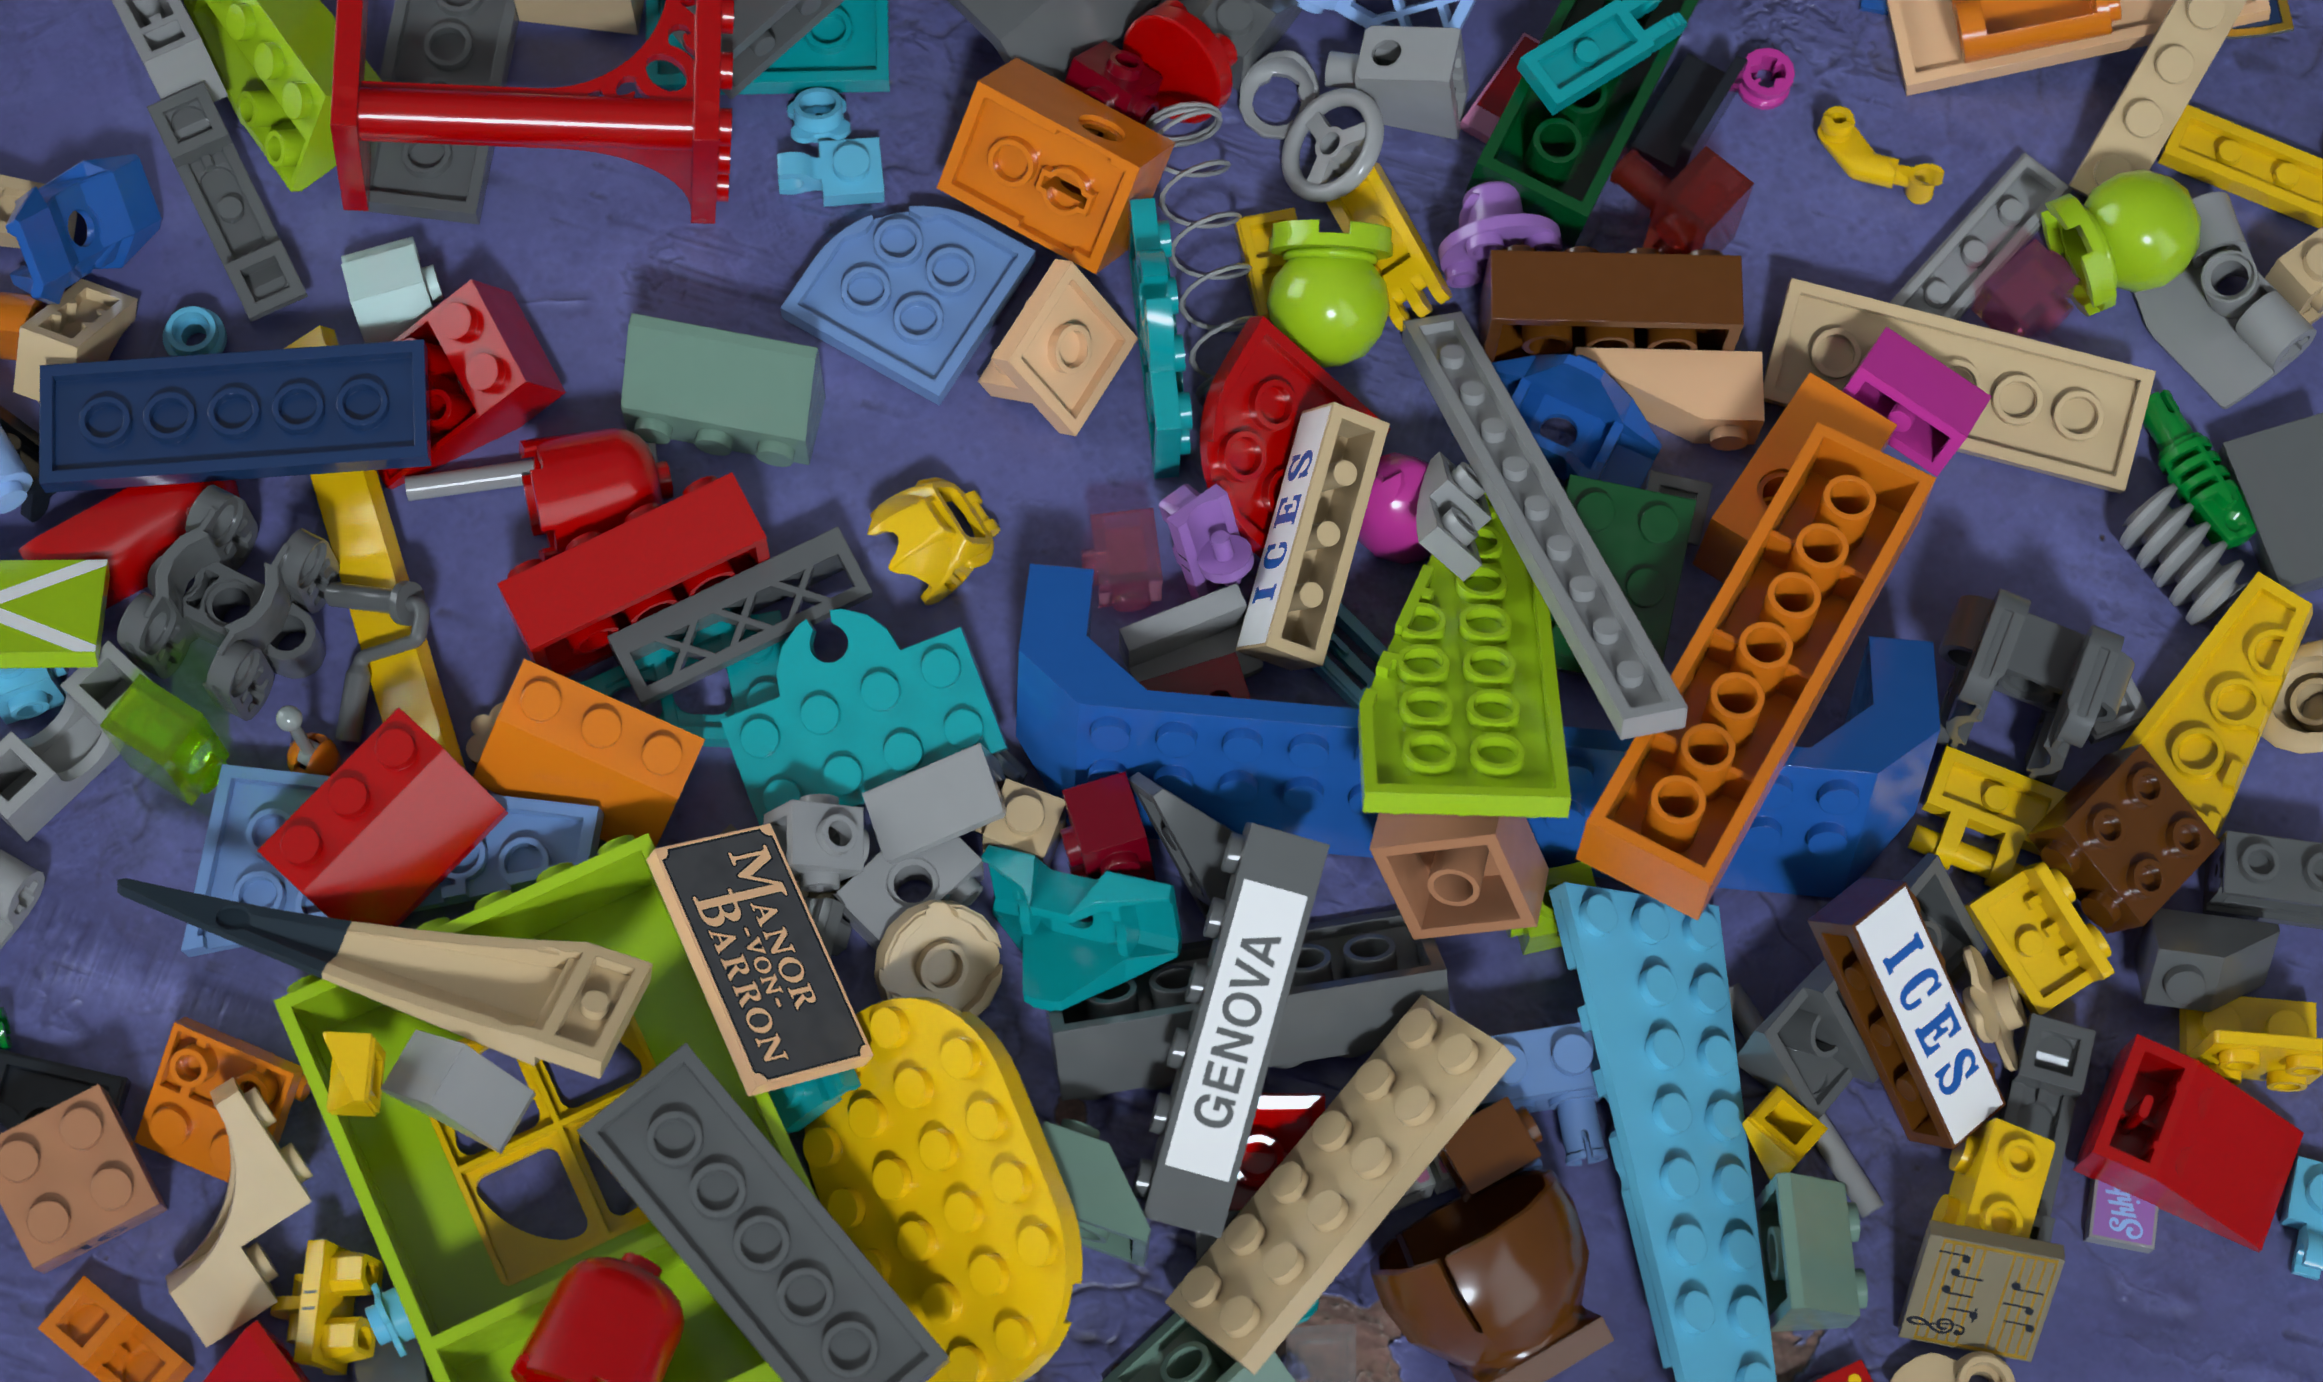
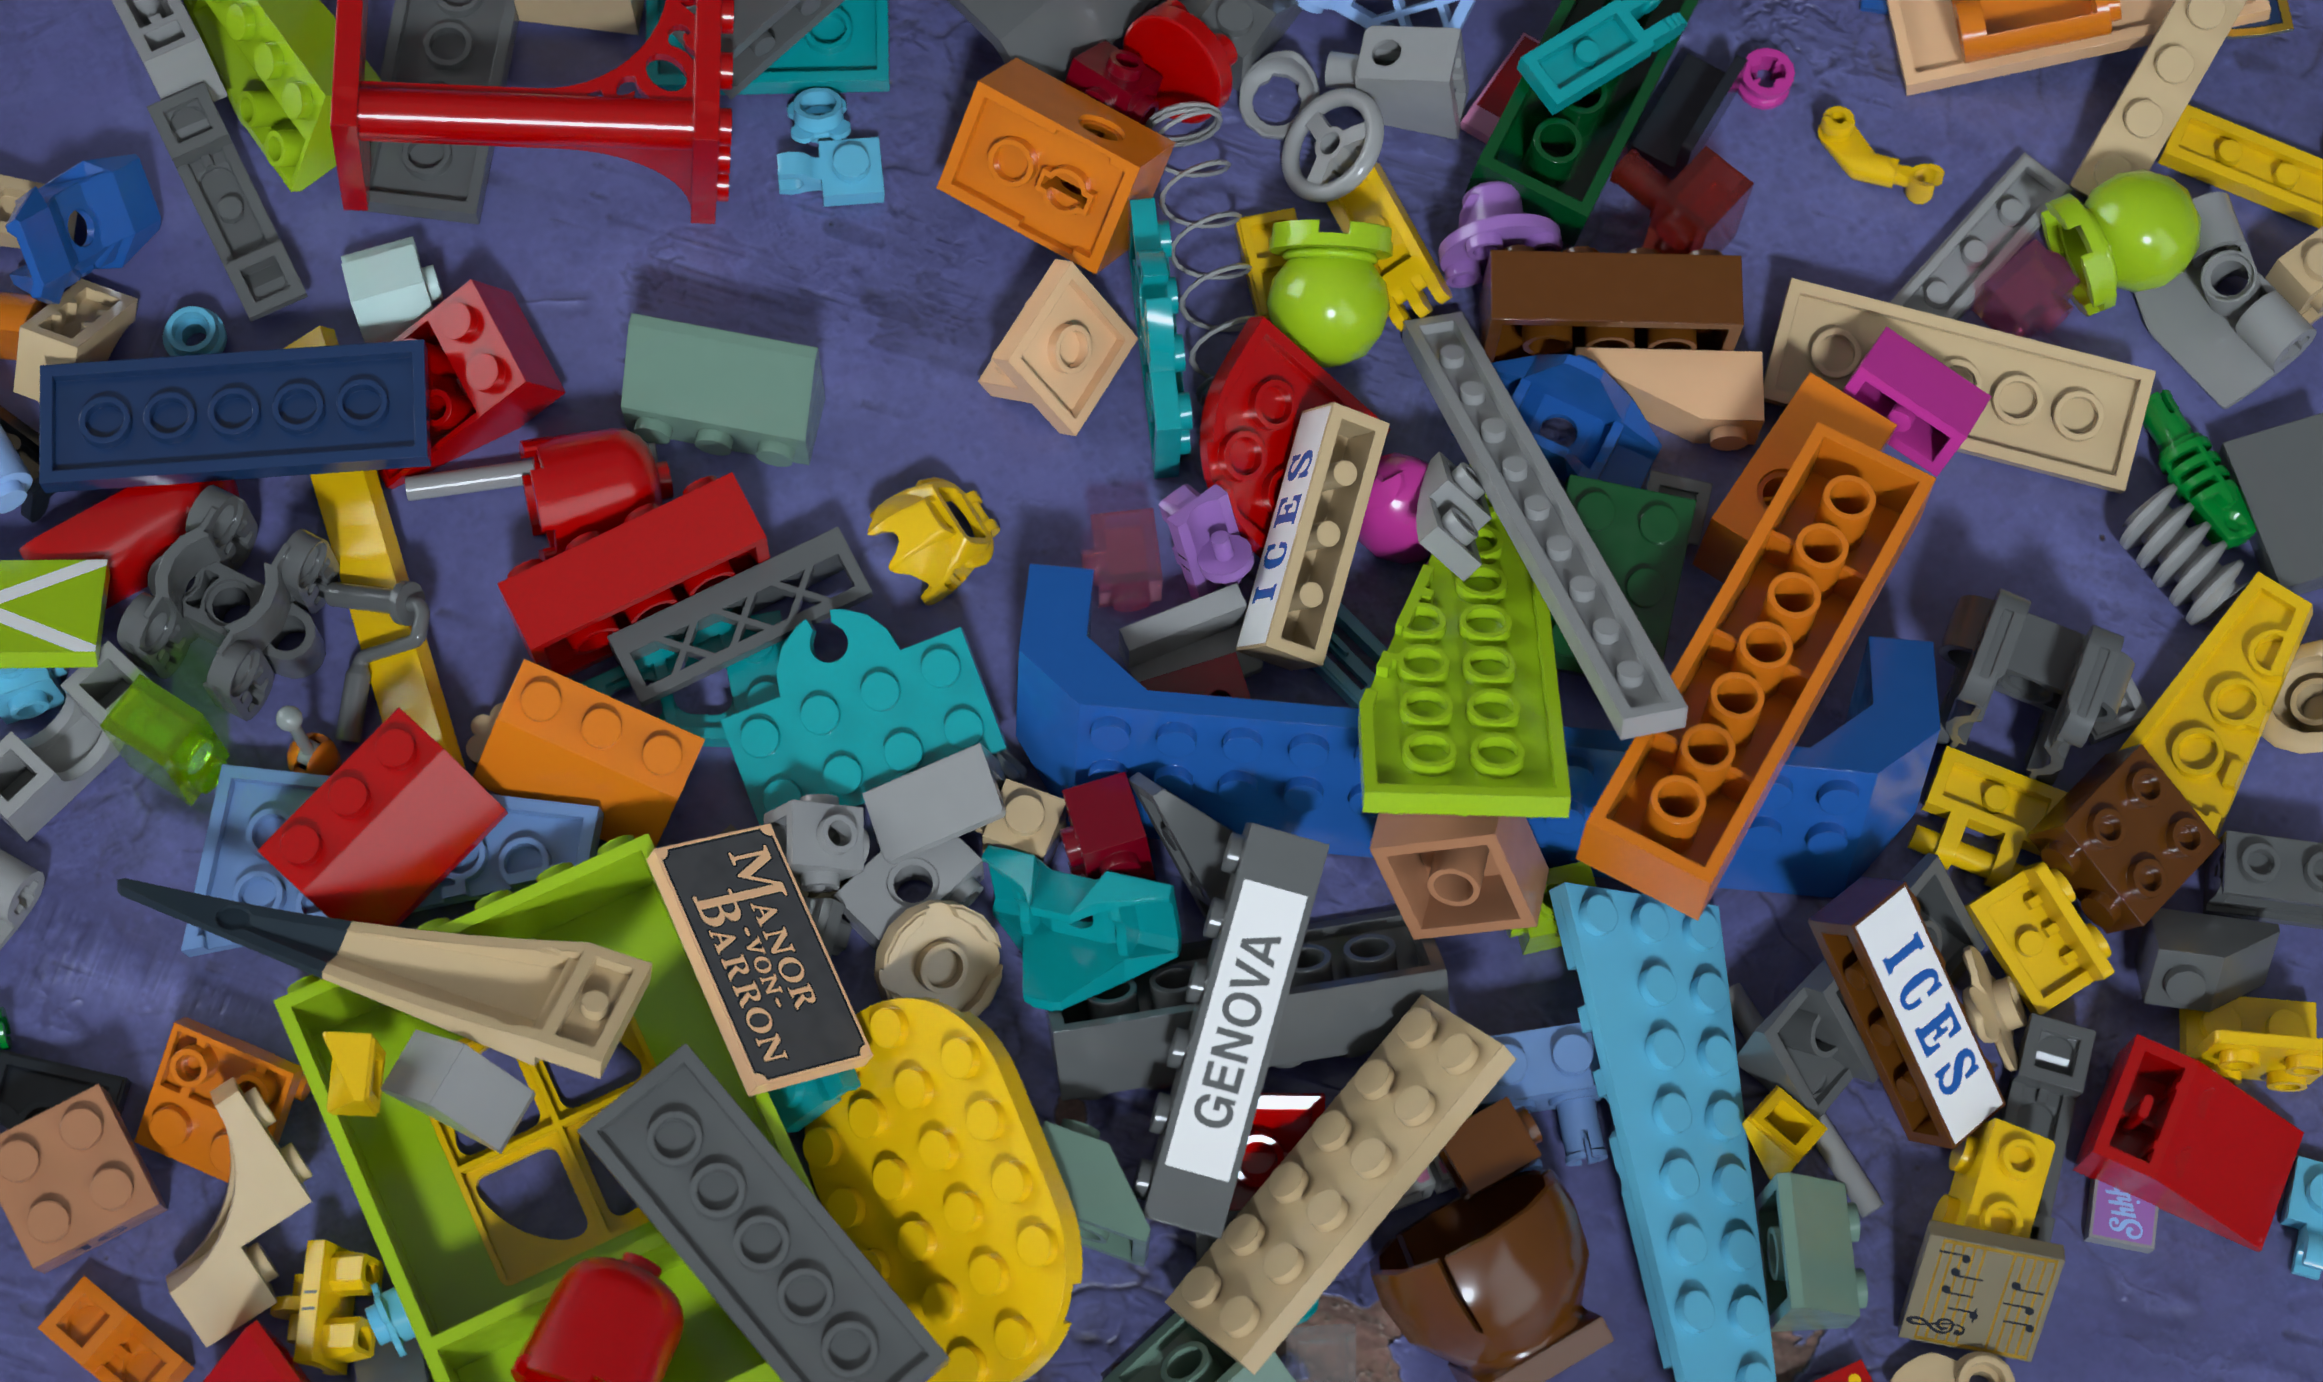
(910, 293): medium blue plate -> none

